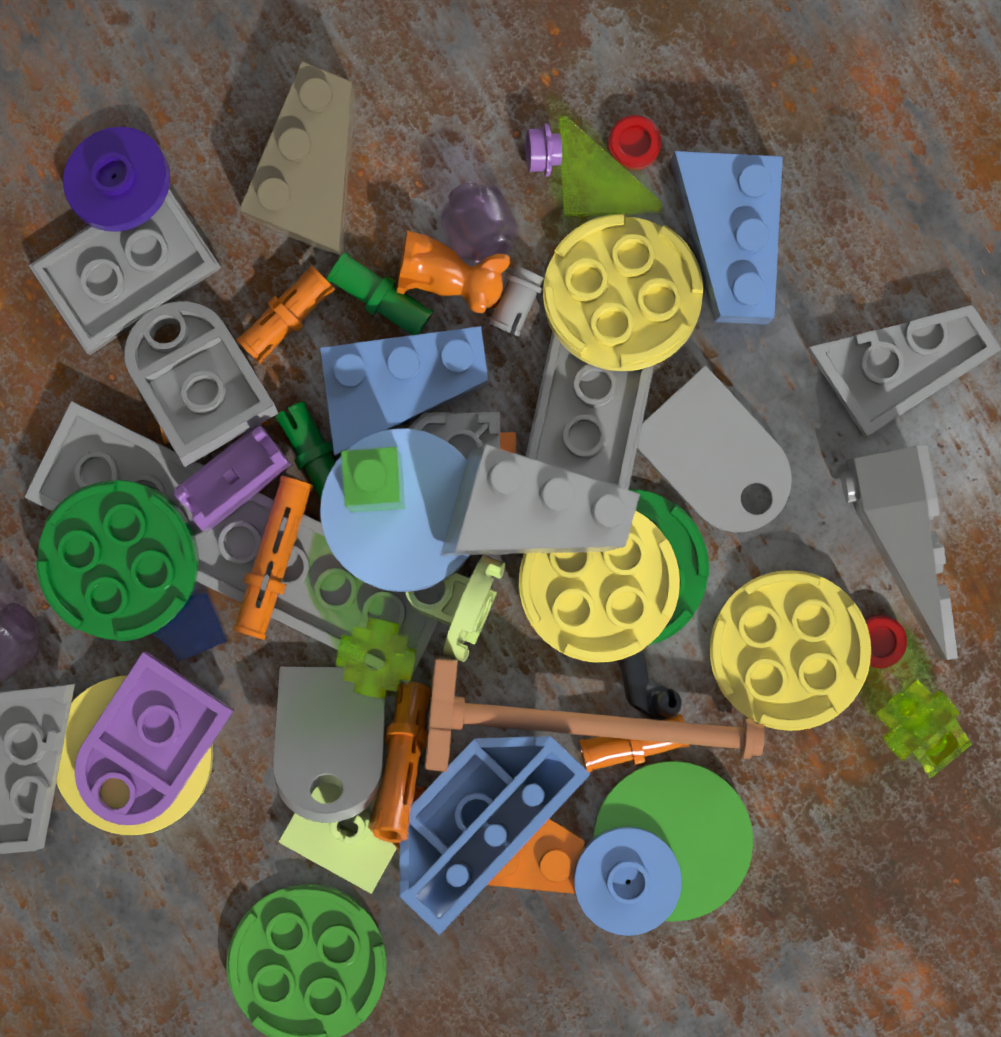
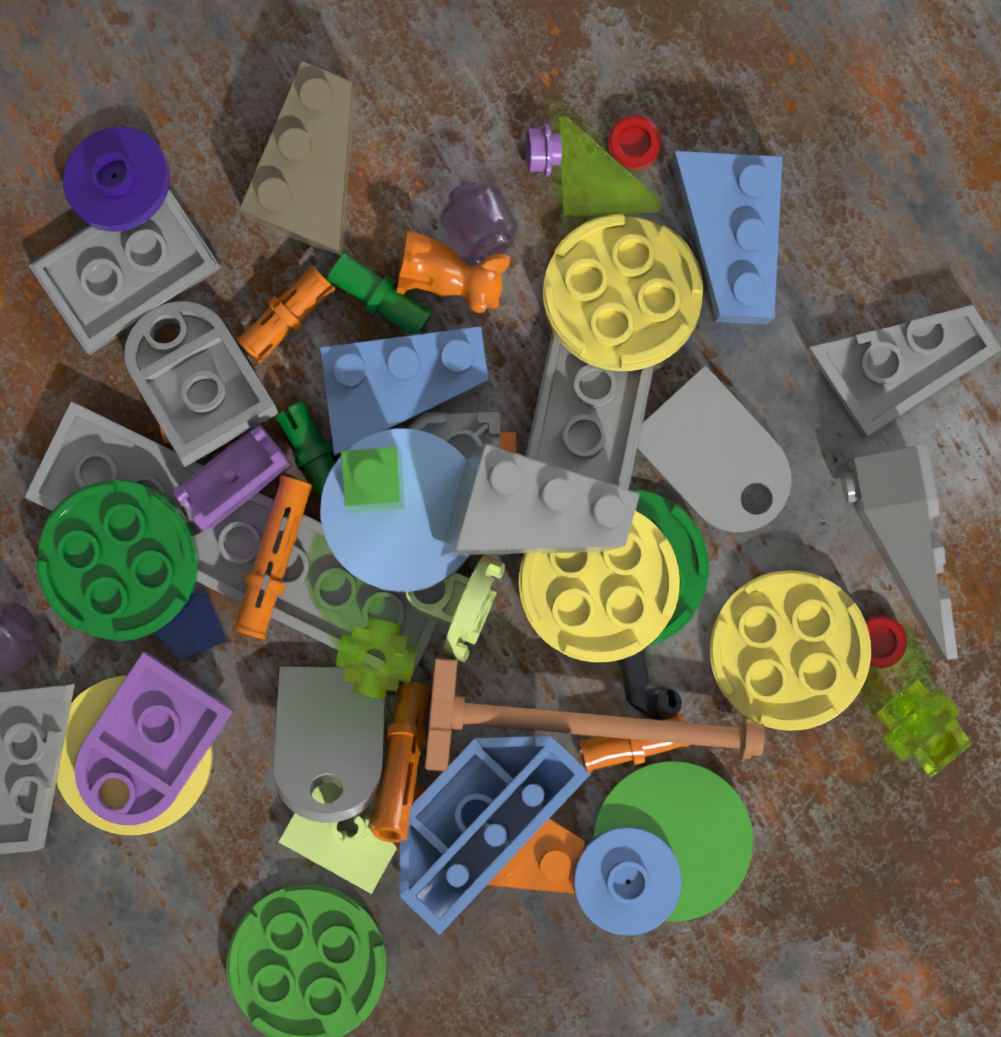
(516, 300): light grey pin -> none

